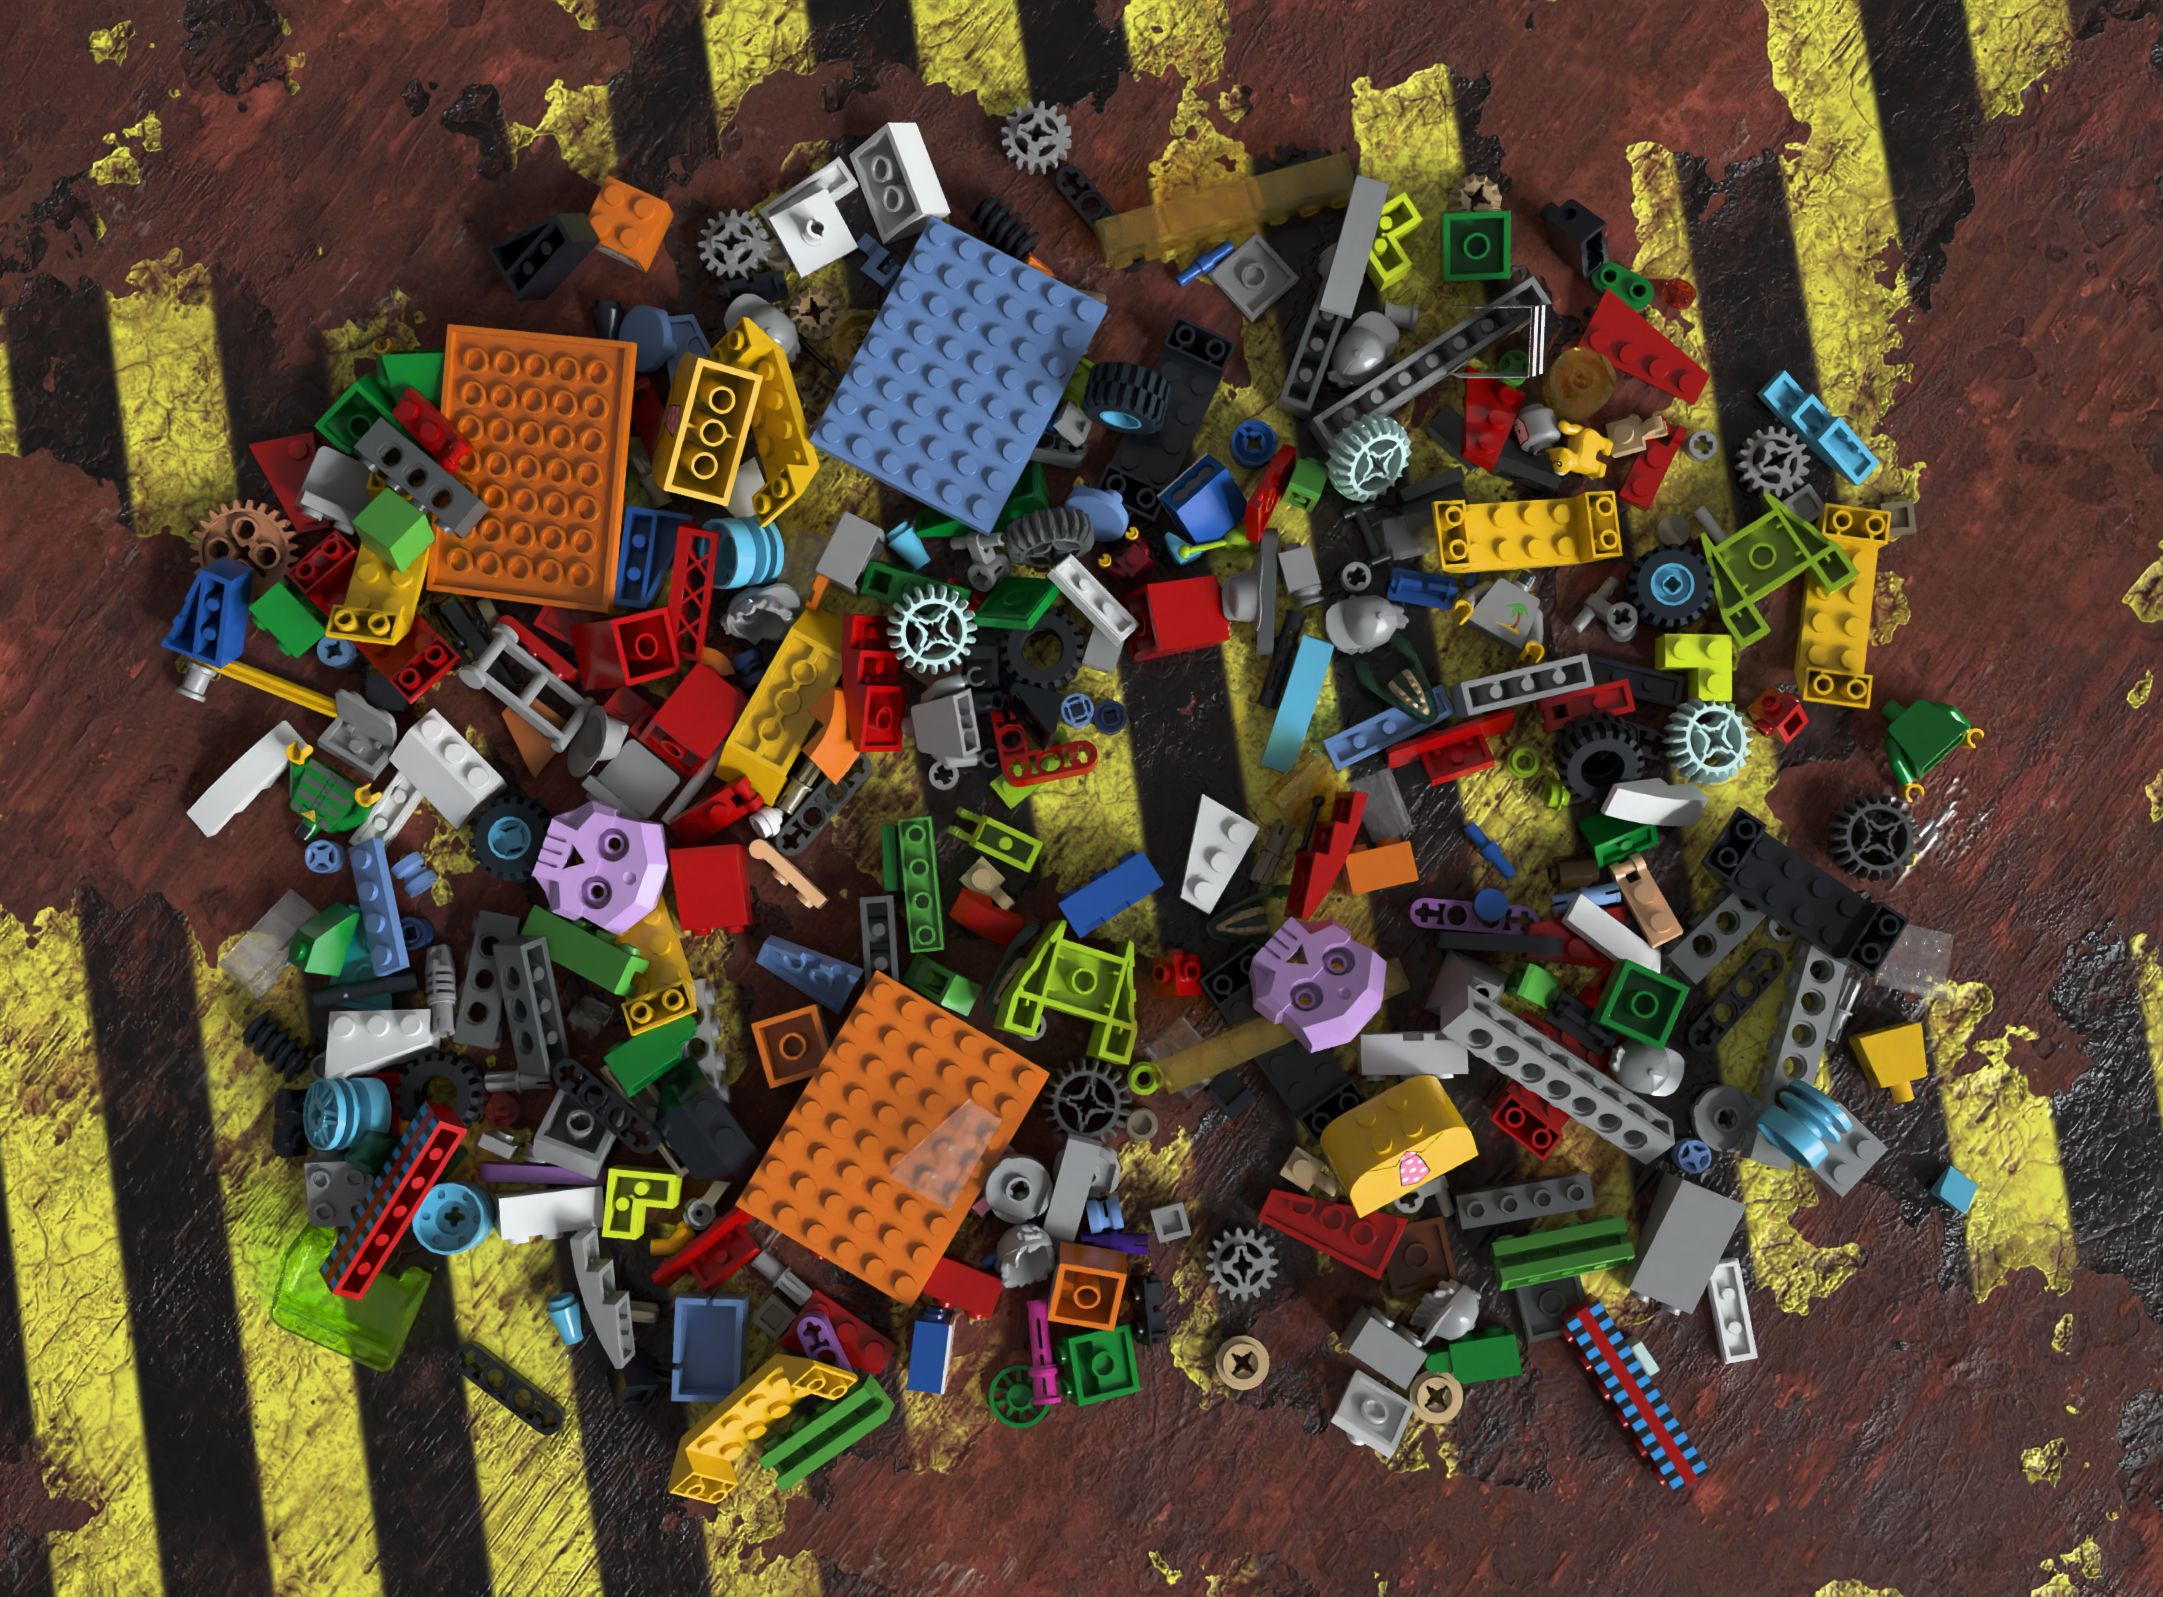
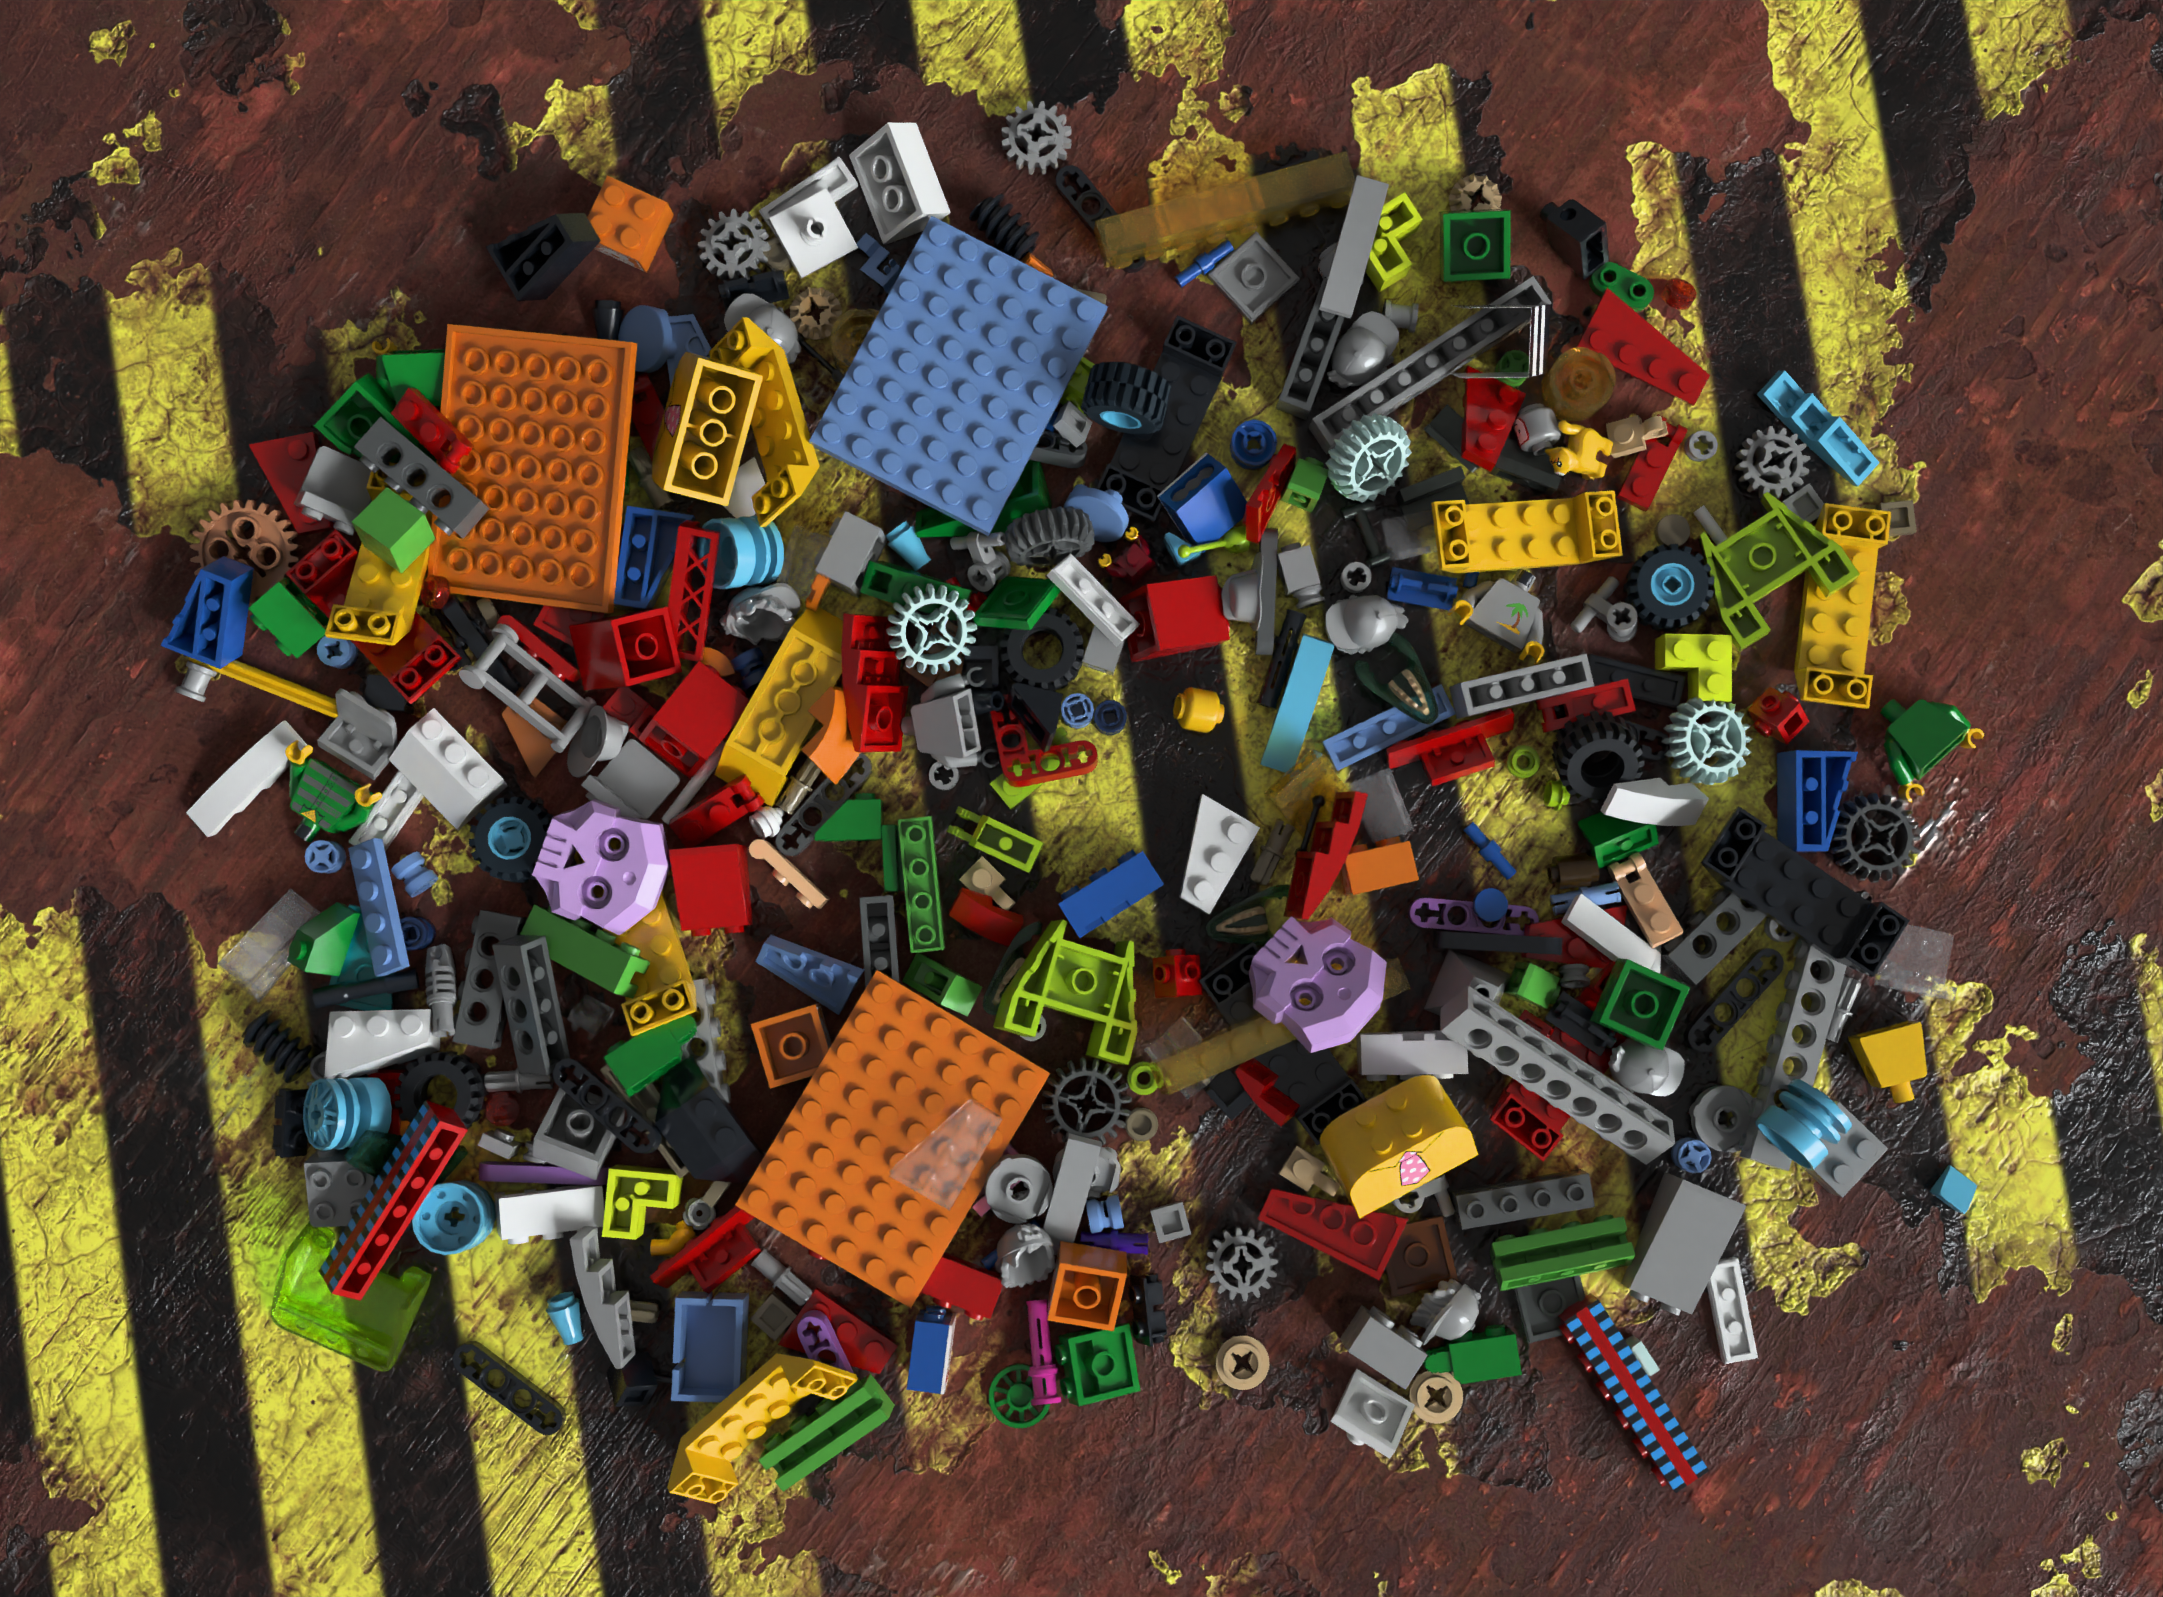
(435, 592): none -> clear red tile
(855, 821): none -> green slope
(1198, 709): none -> yellow head
(1259, 1085): none -> red slope
(1574, 976): none -> light grey bush
(1809, 796): none -> blue wedge

